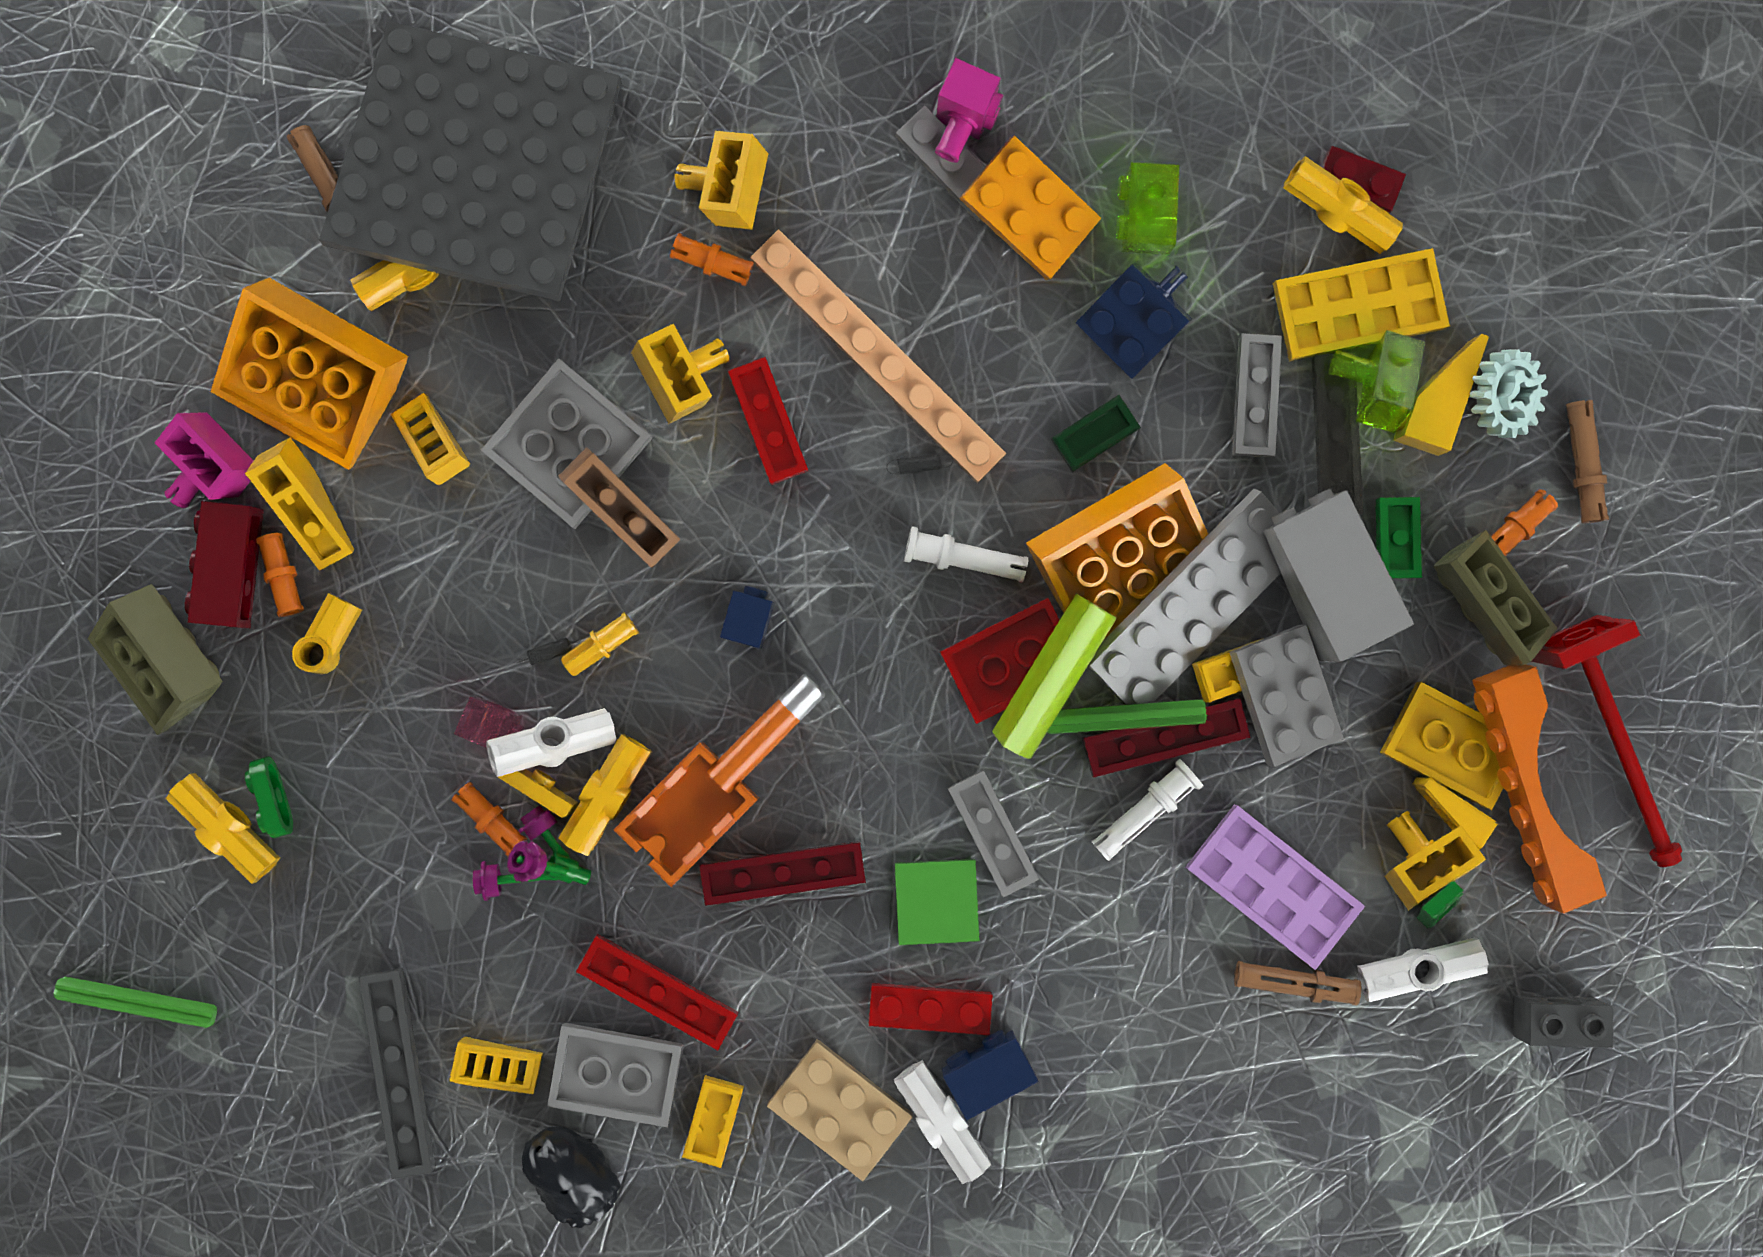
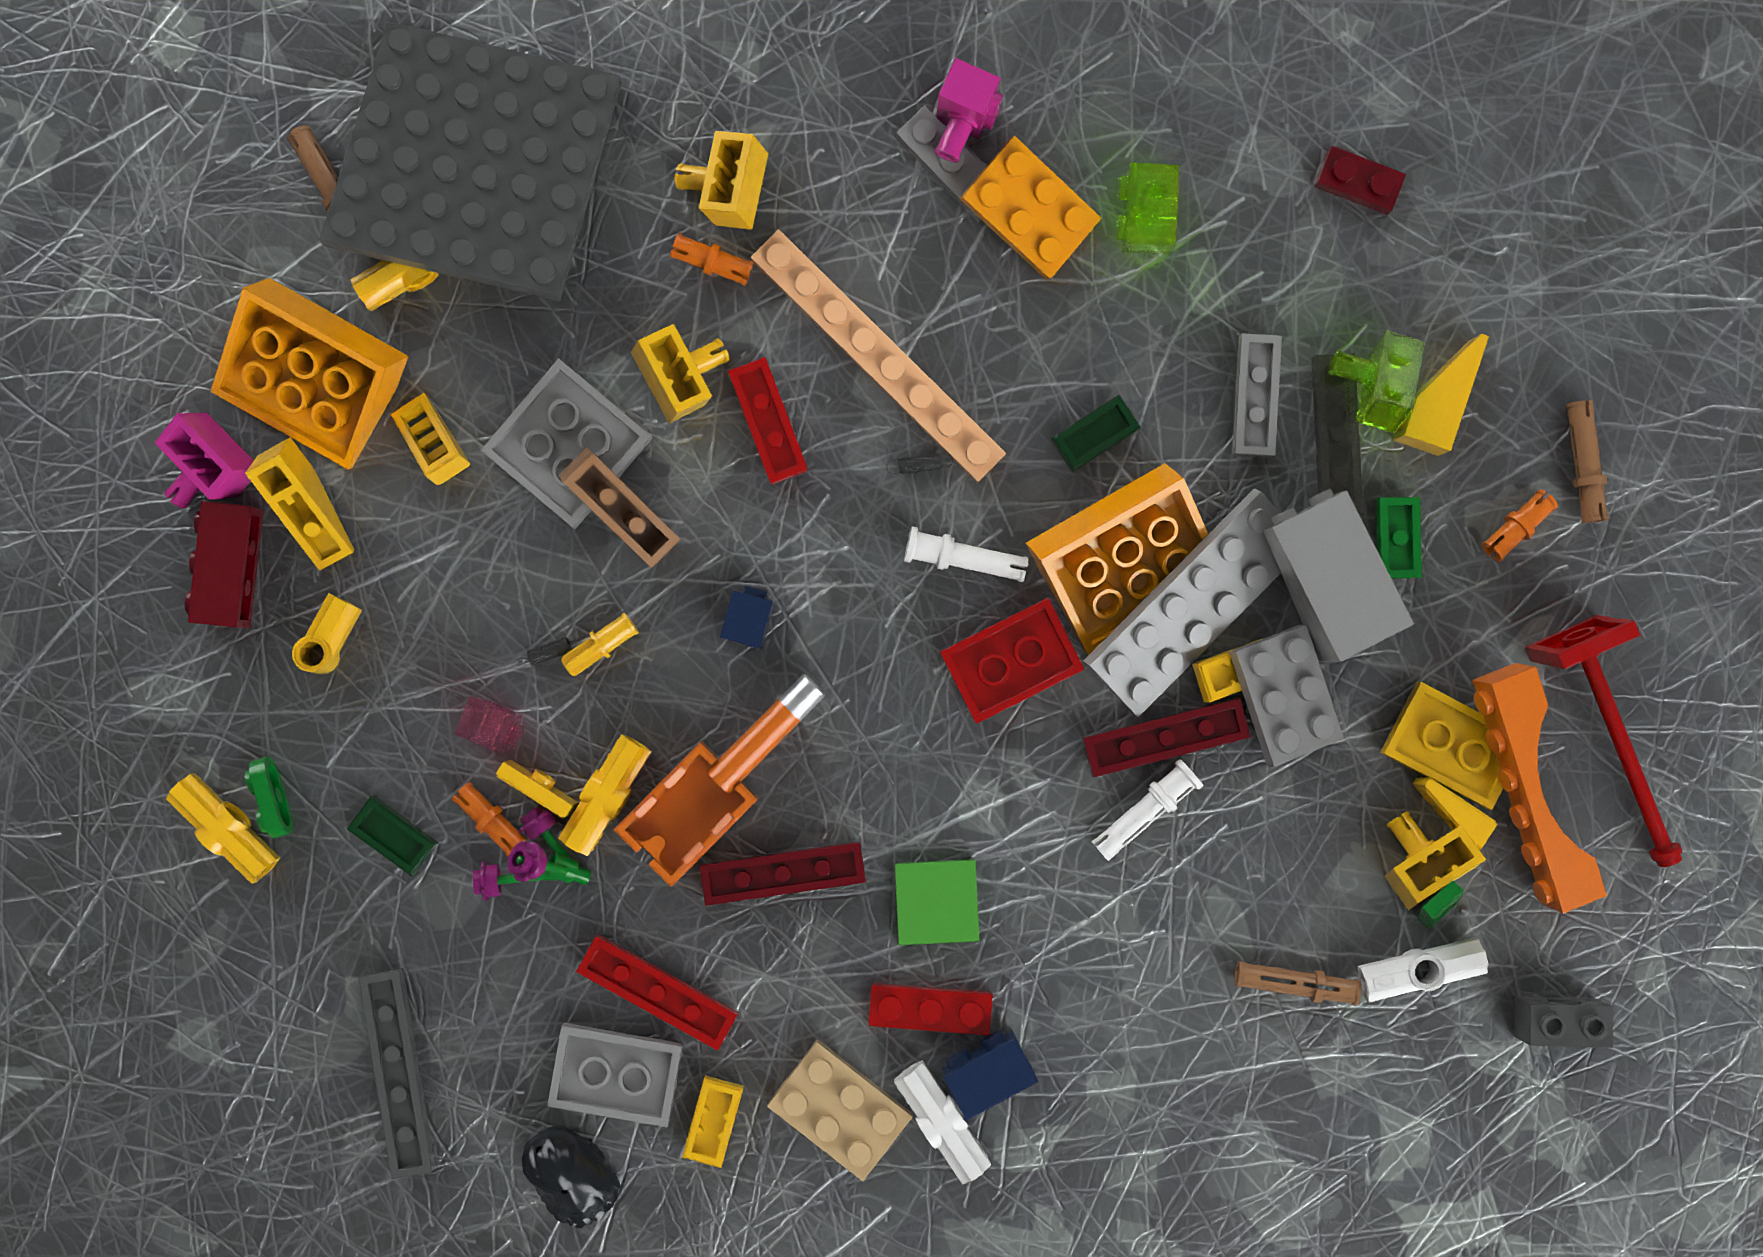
(135, 1002): bright green axle -> none
(154, 657): olive slope -> none
(280, 574): orange pin -> none
(392, 835): none -> dark green tile
(483, 1048): yellow slope -> none
(527, 749): white piece -> none
(993, 833): light grey plate -> none
(1053, 676): lime brick -> none
(1129, 716): bright green axle -> none
(1135, 318): dark blue plate -> none
(1275, 886): lavender plate -> none
(1343, 205): yellow piece -> none
(1359, 303): yellow plate -> none
(1495, 599): olive slope -> none
(1508, 393): light aqua gear -> none

